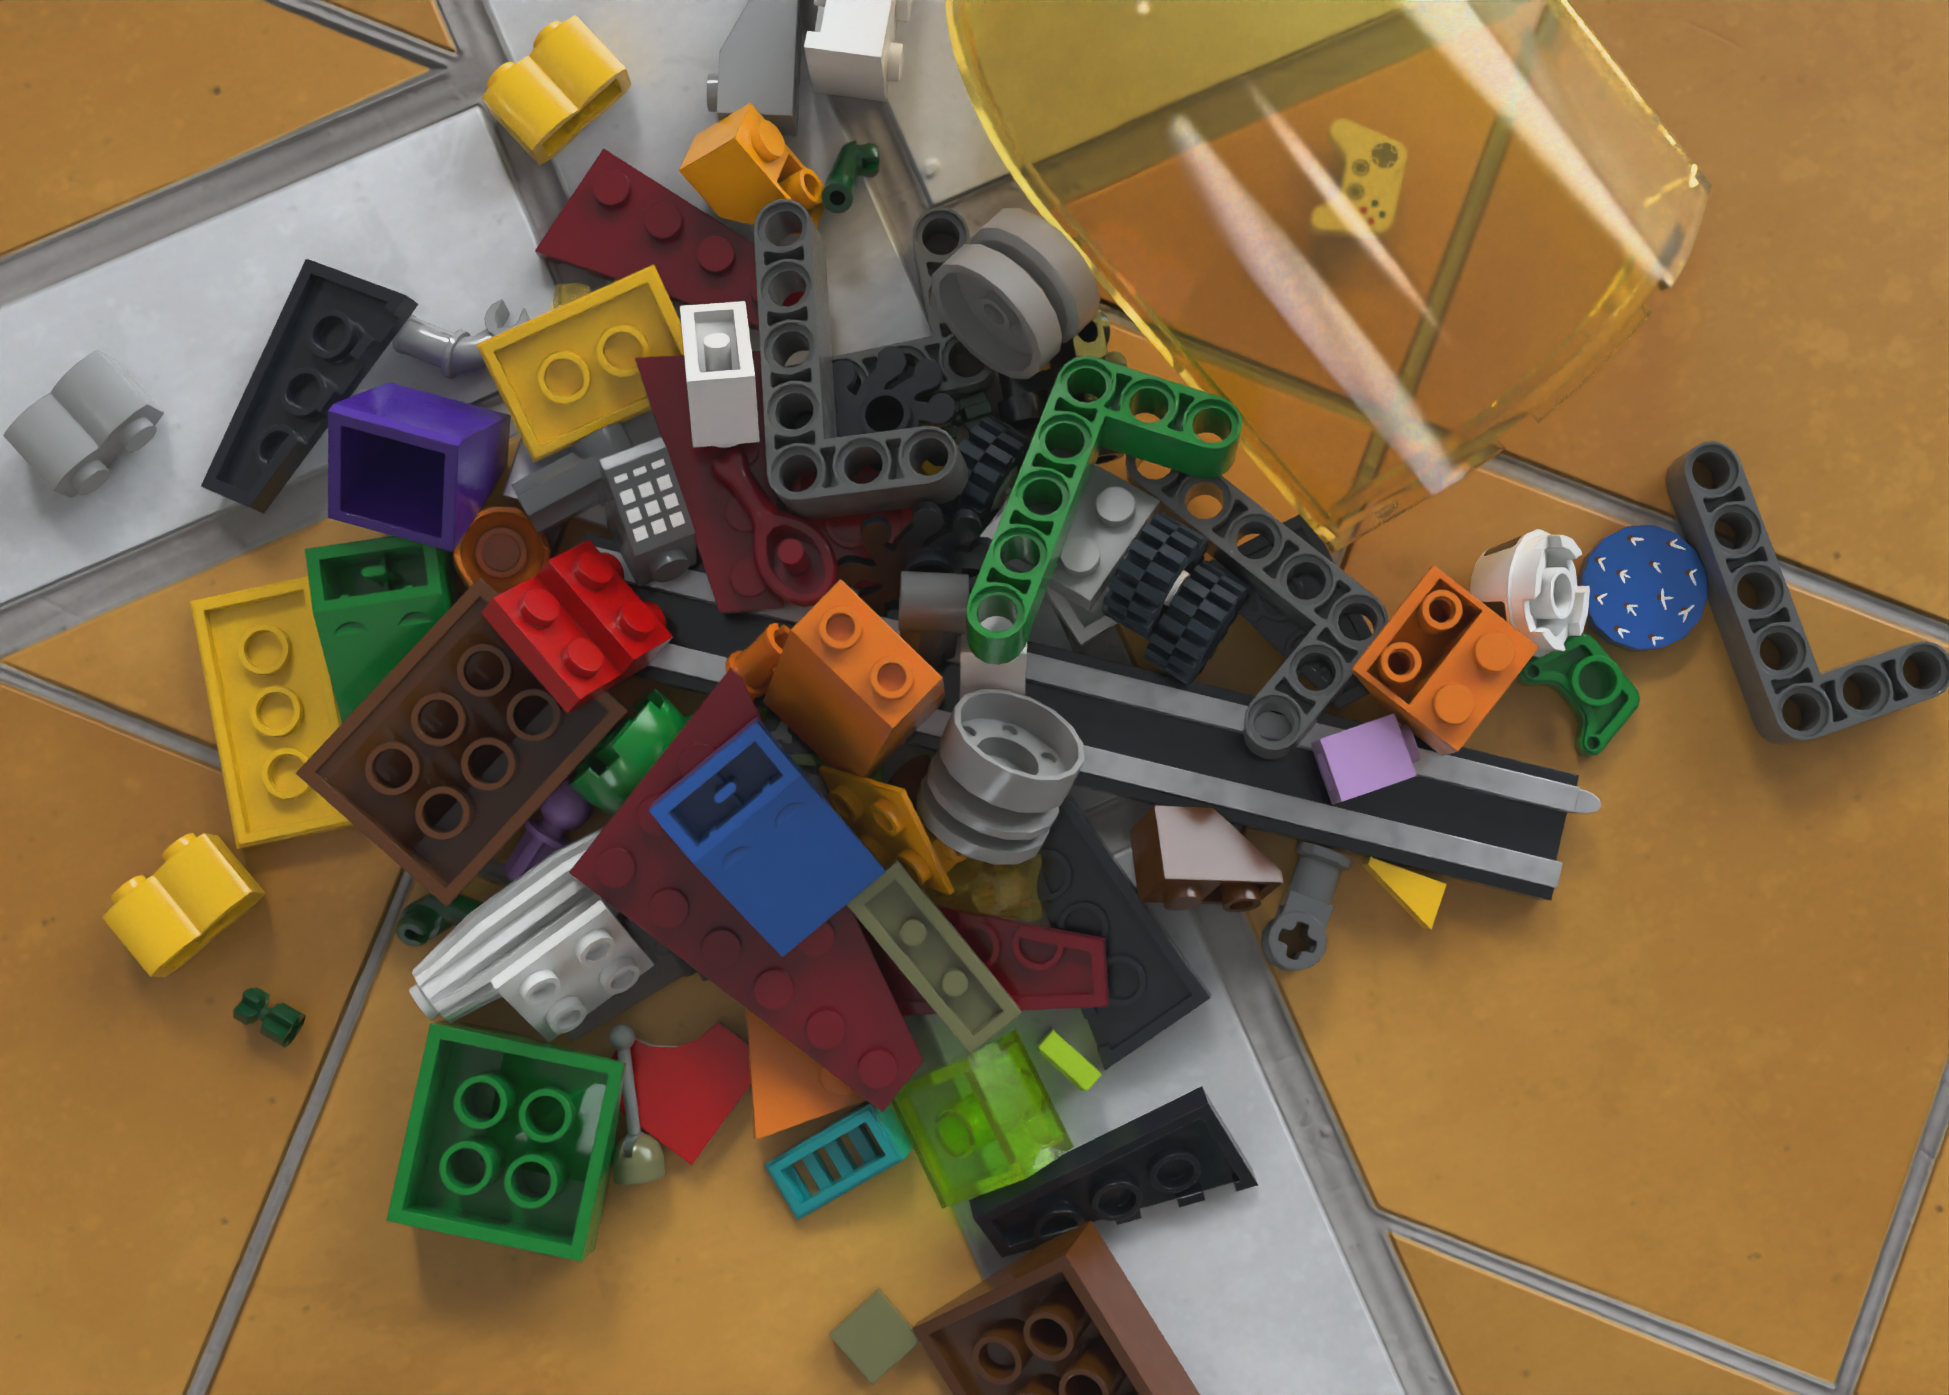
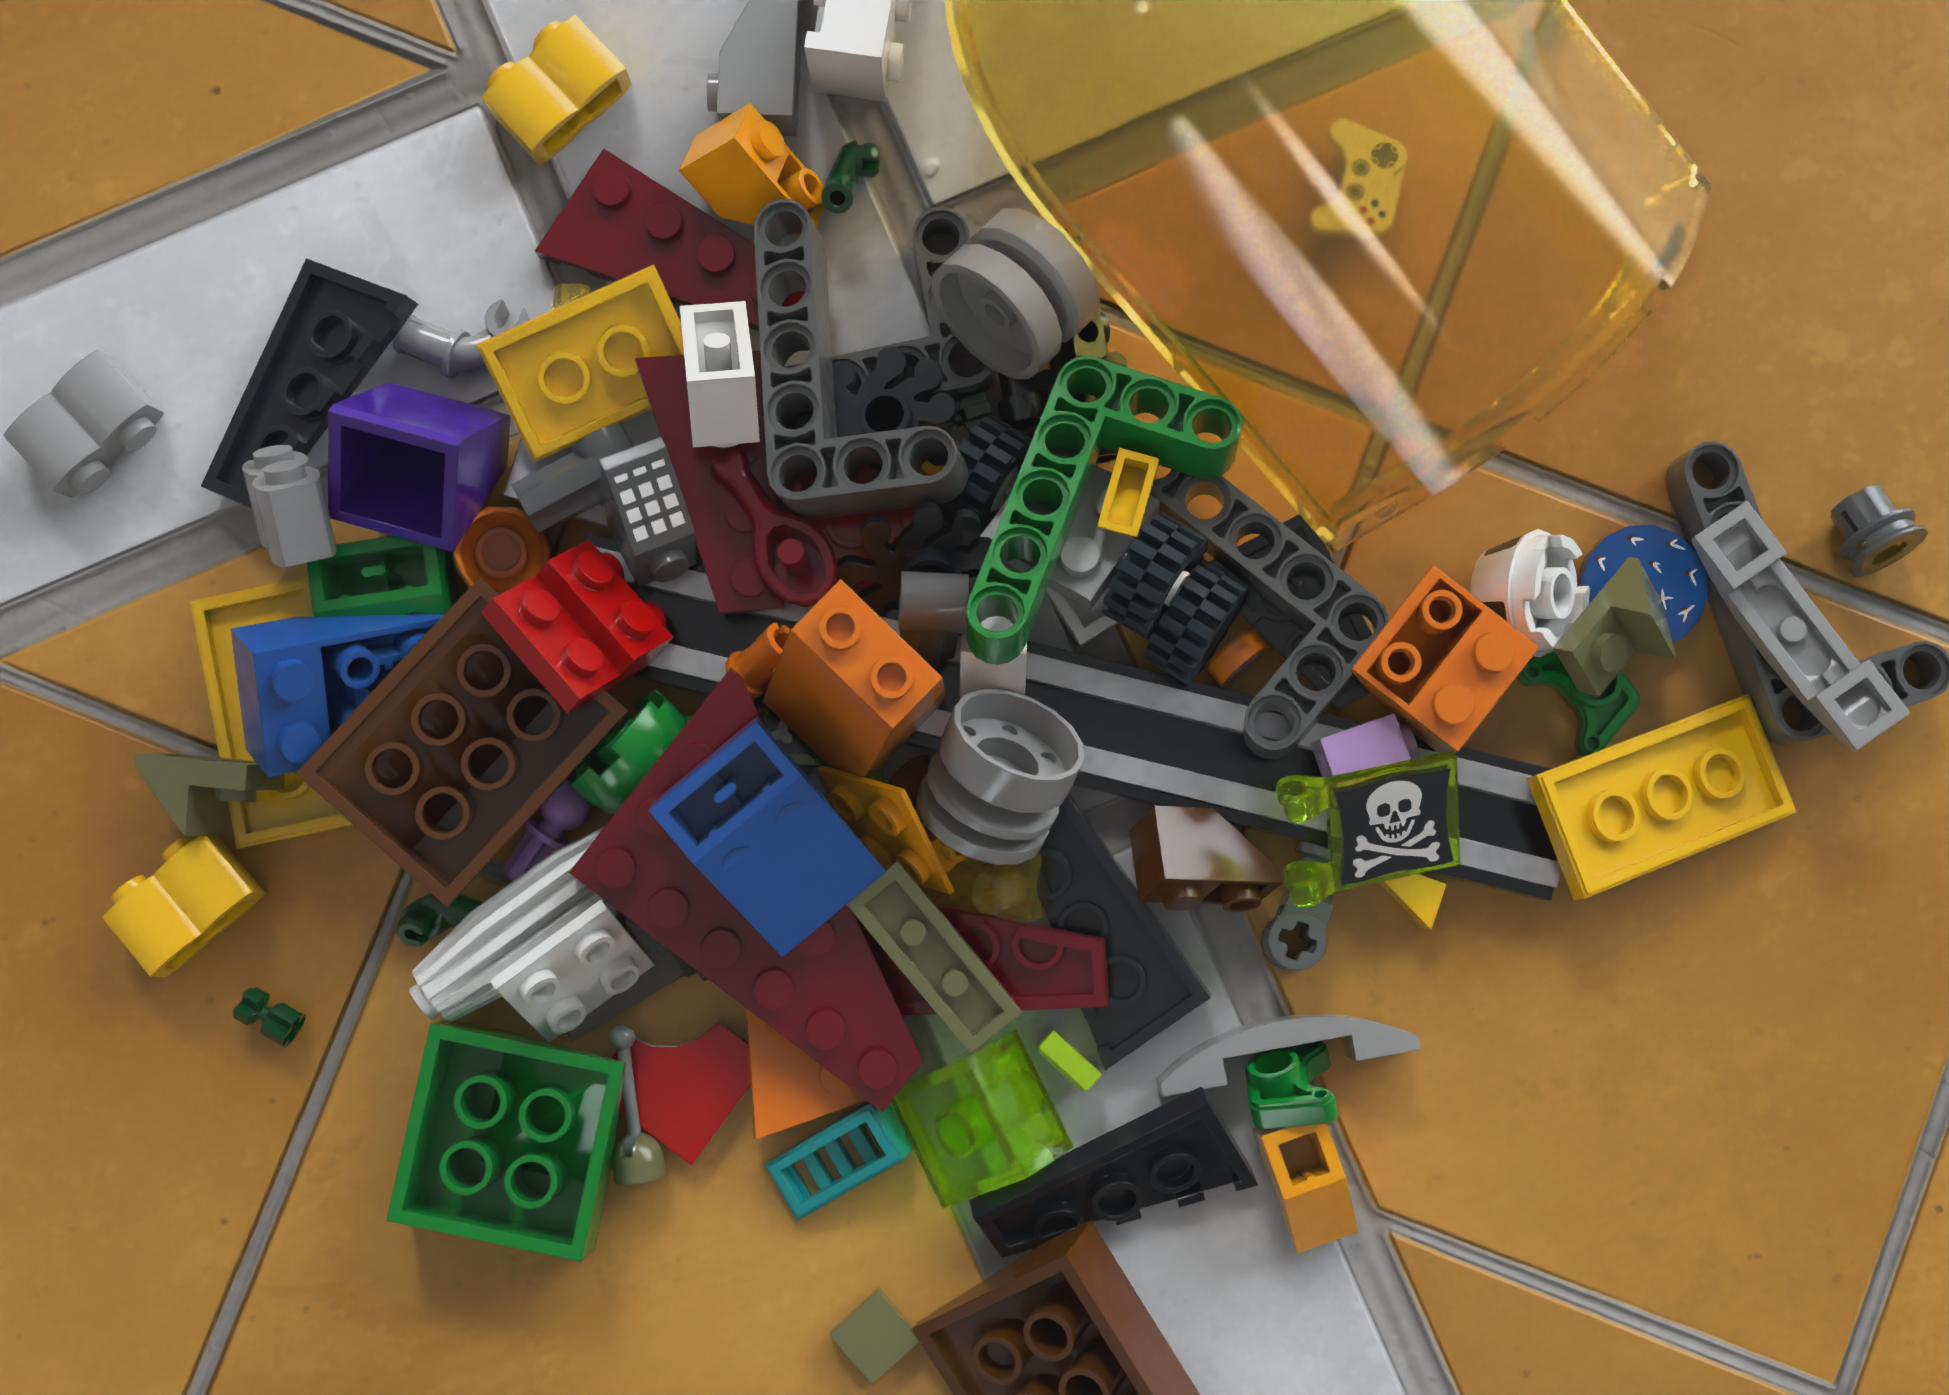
(198, 787): none -> olive slope
(289, 506): none -> light grey brick
(309, 676): none -> blue slope
(1128, 492): none -> yellow piece
(1205, 1064): none -> light grey slope
(1237, 656): none -> orange tile
(1282, 1090): none -> green piece
(1308, 1183): none -> light orange slope
(1378, 824): none -> flag
(1614, 626): none -> olive slope
(1661, 796): none -> yellow tile
(1792, 631): none -> light grey slope
(1875, 530): none -> dark grey piece

